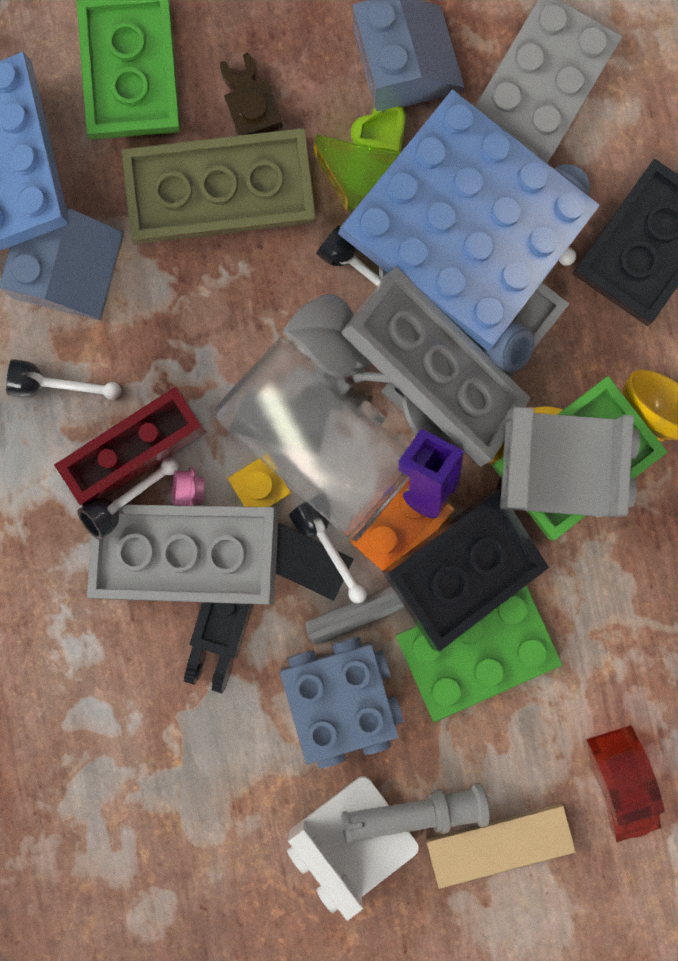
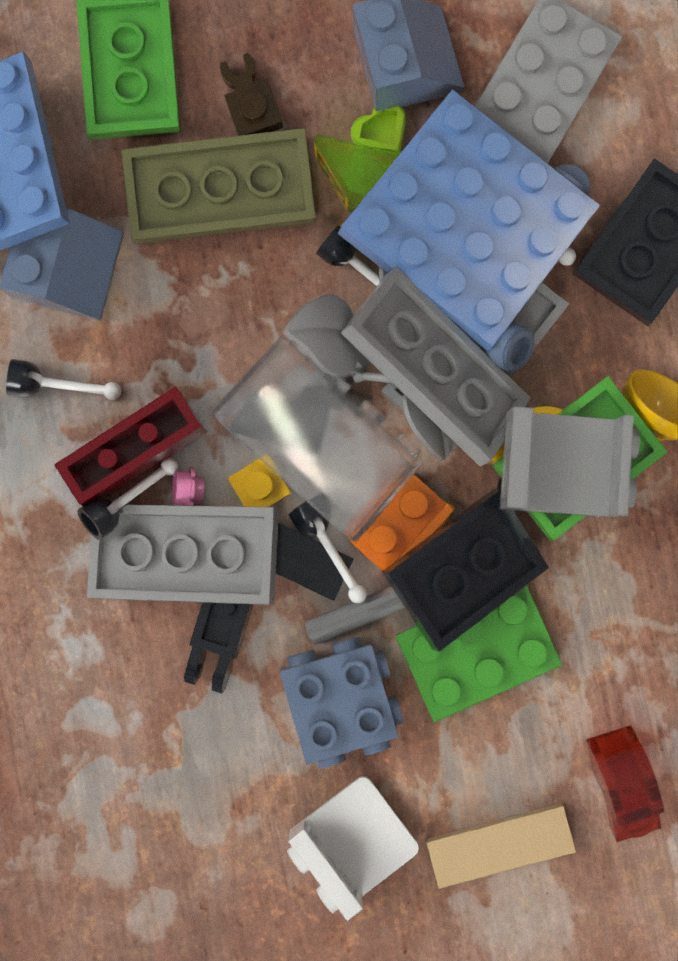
(433, 472): dark purple leg -> none
(437, 811): light grey pin -> none

